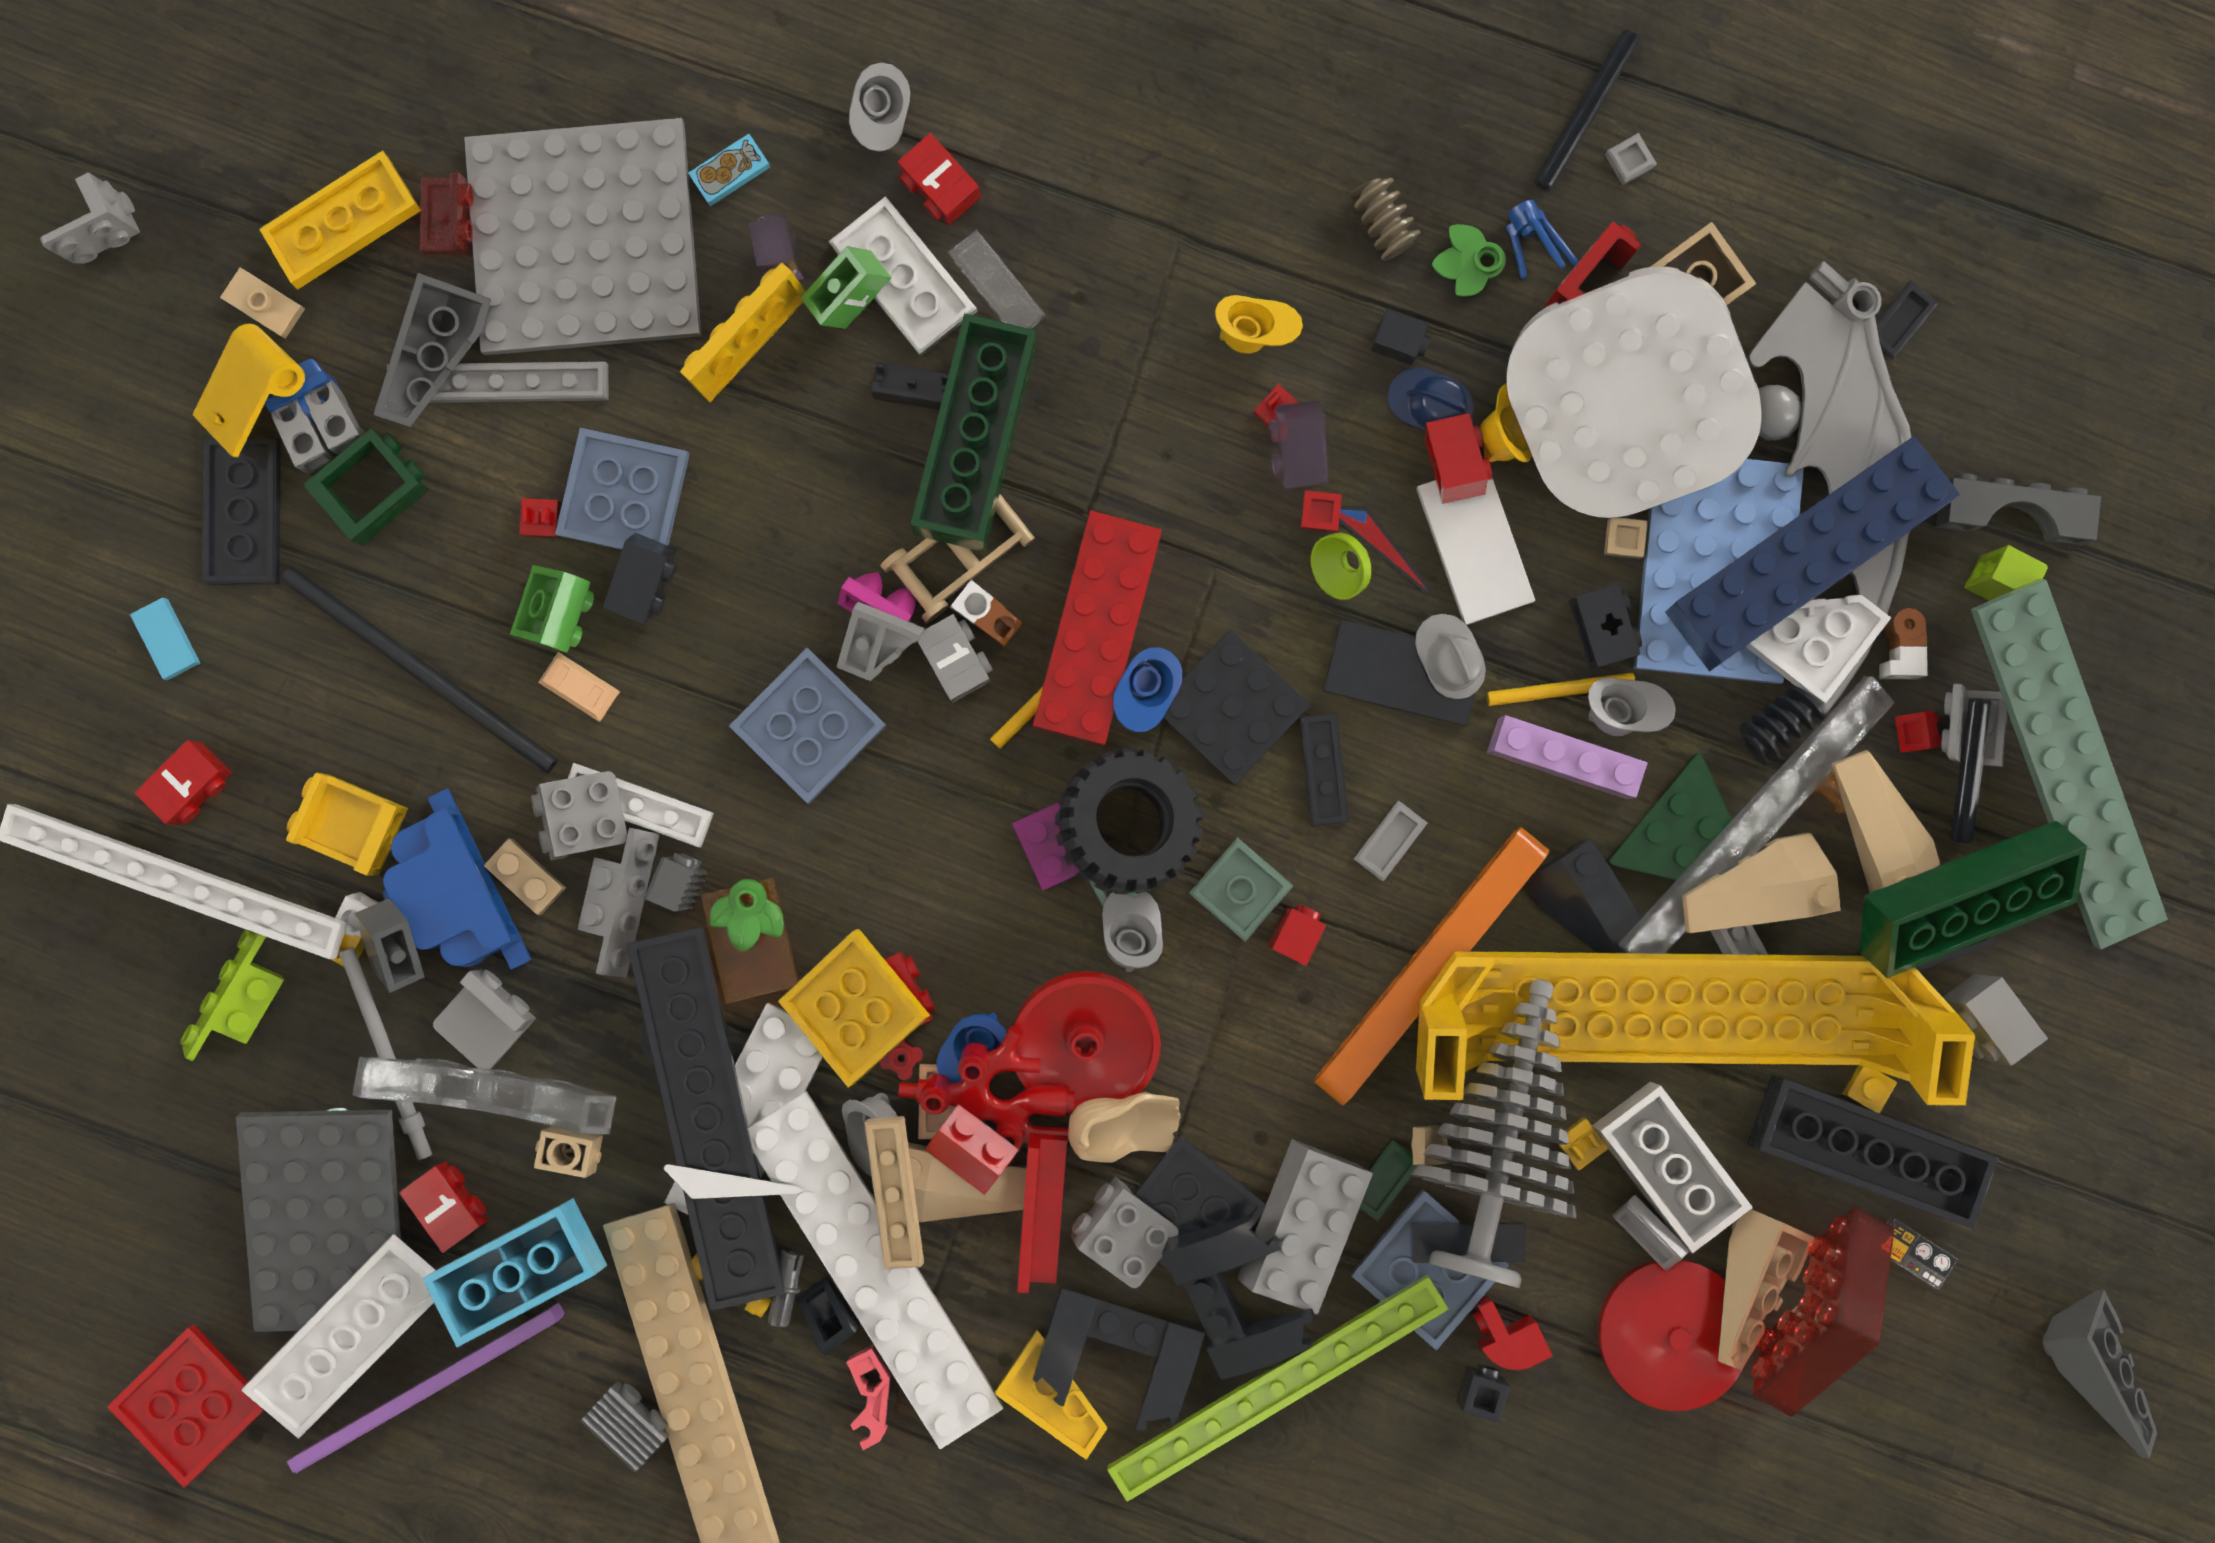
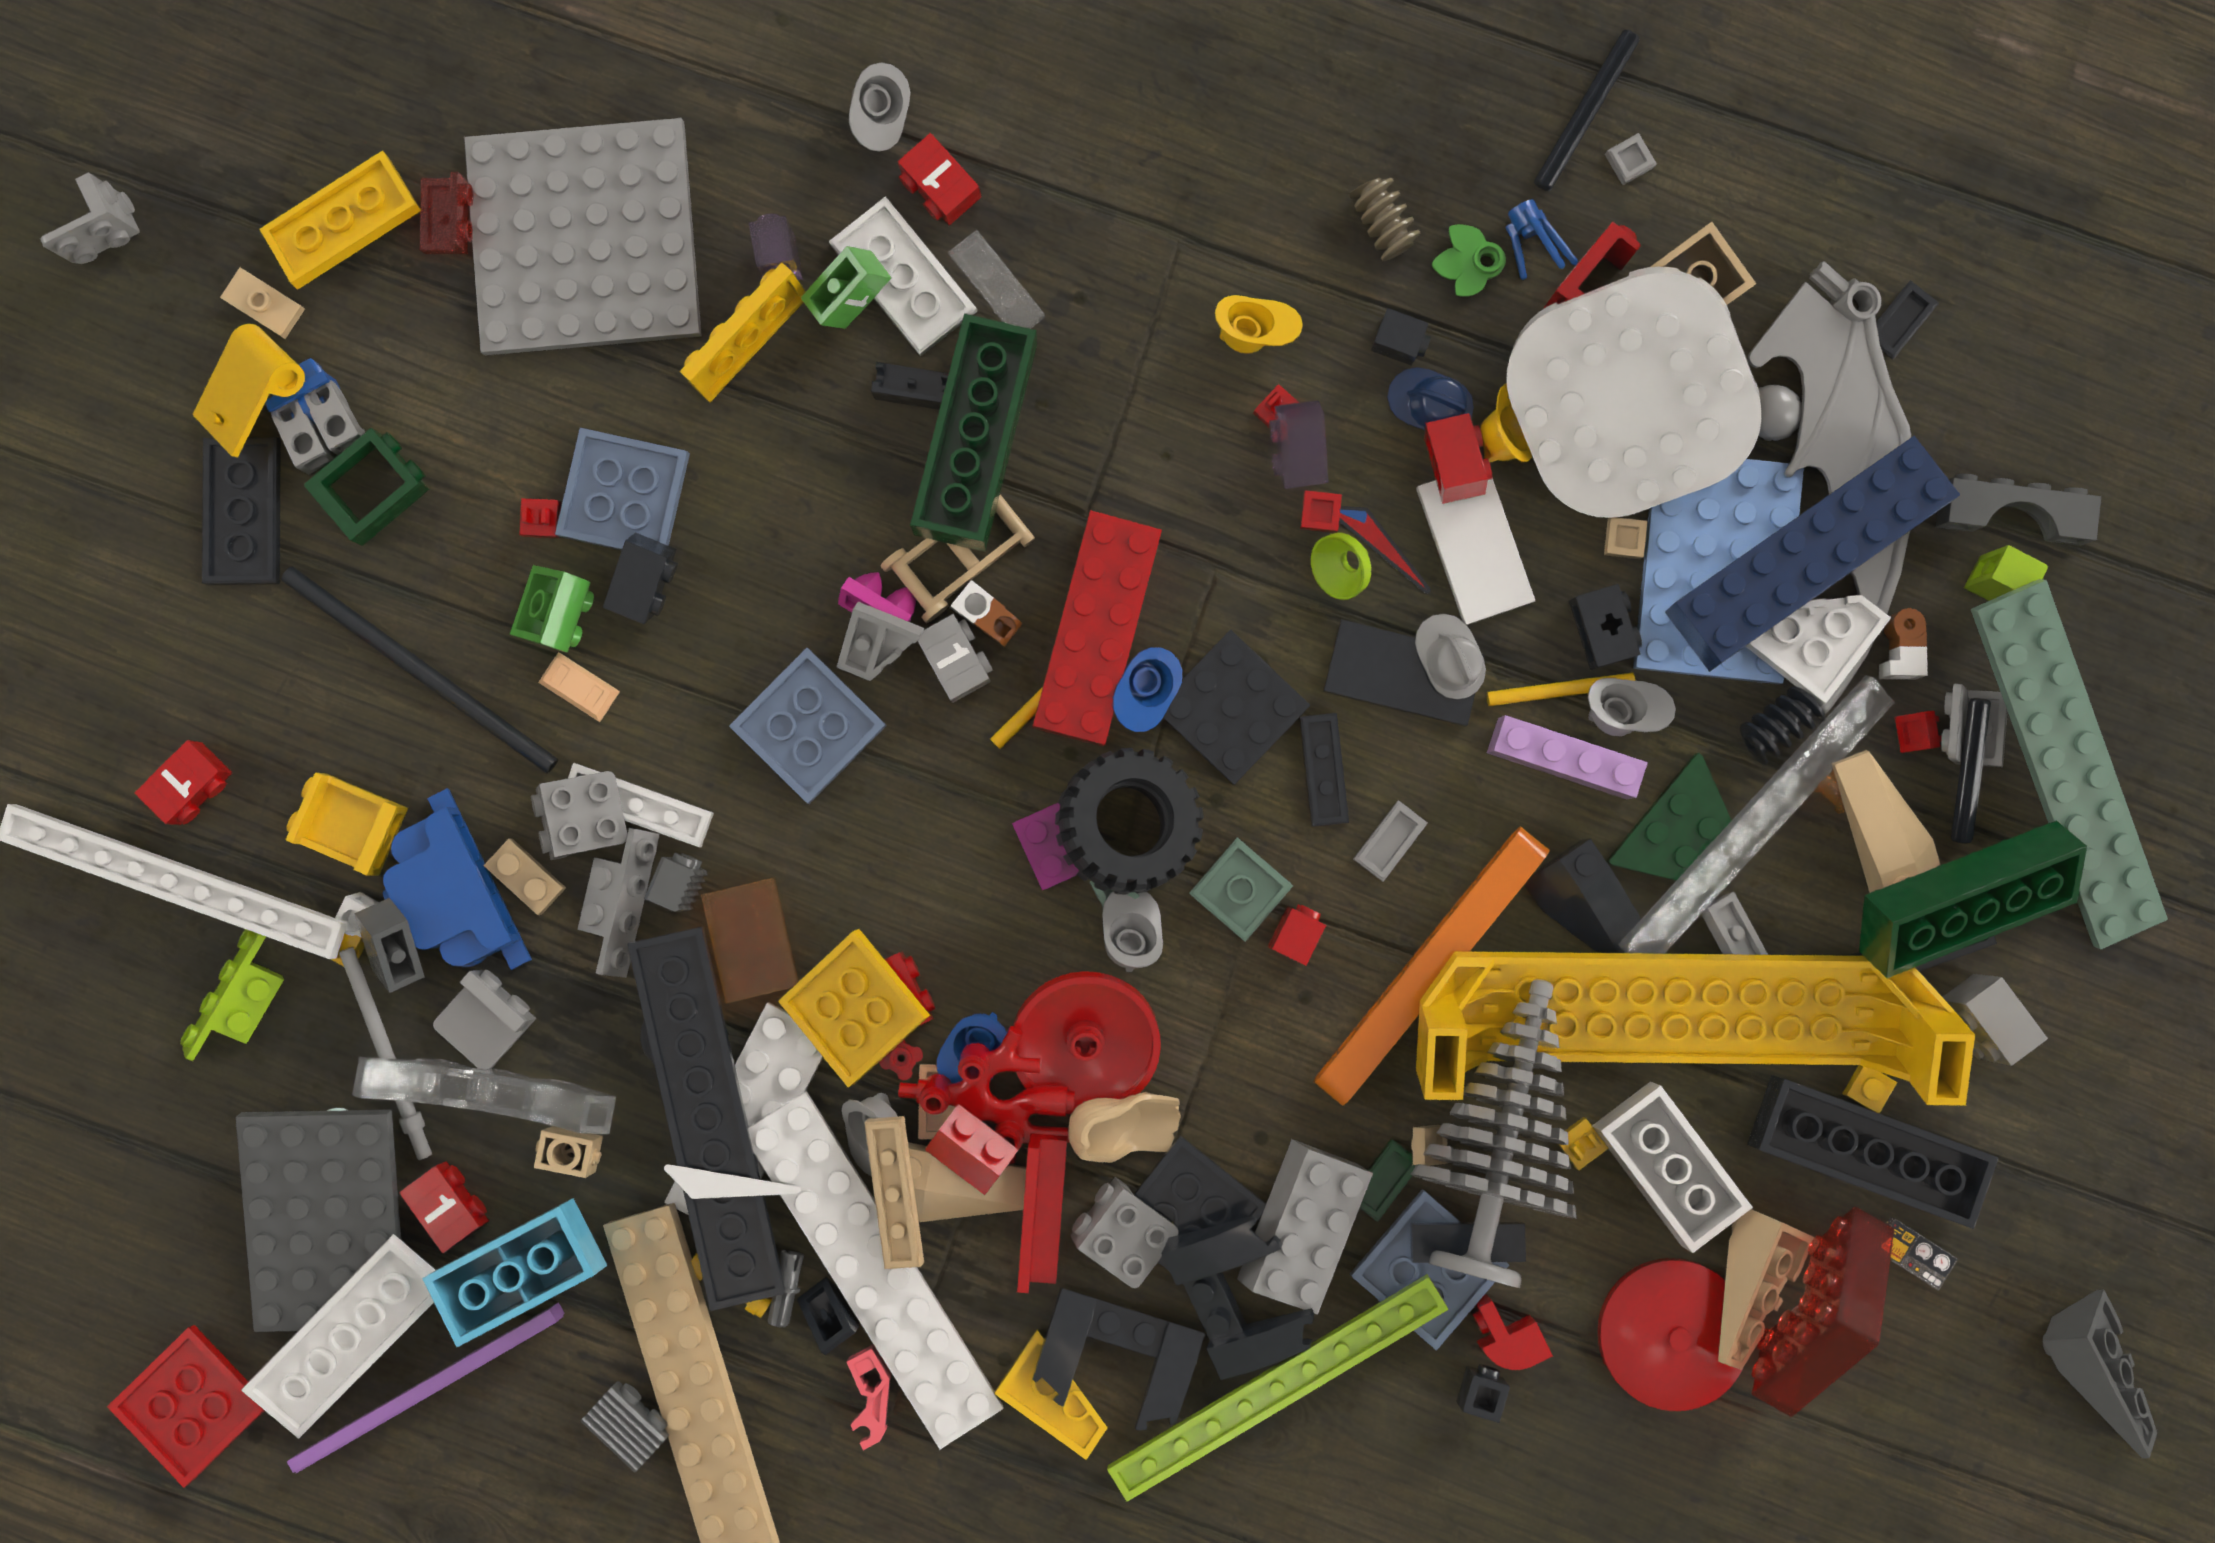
(165, 638): medium azure tile -> none
(431, 342): dark grey wedge -> none
(525, 382): light grey tile -> none
(729, 169): tile -> none
(745, 920): bright green plate -> none
(1650, 1233): light grey tile -> none
(1774, 885): tan wedge -> none

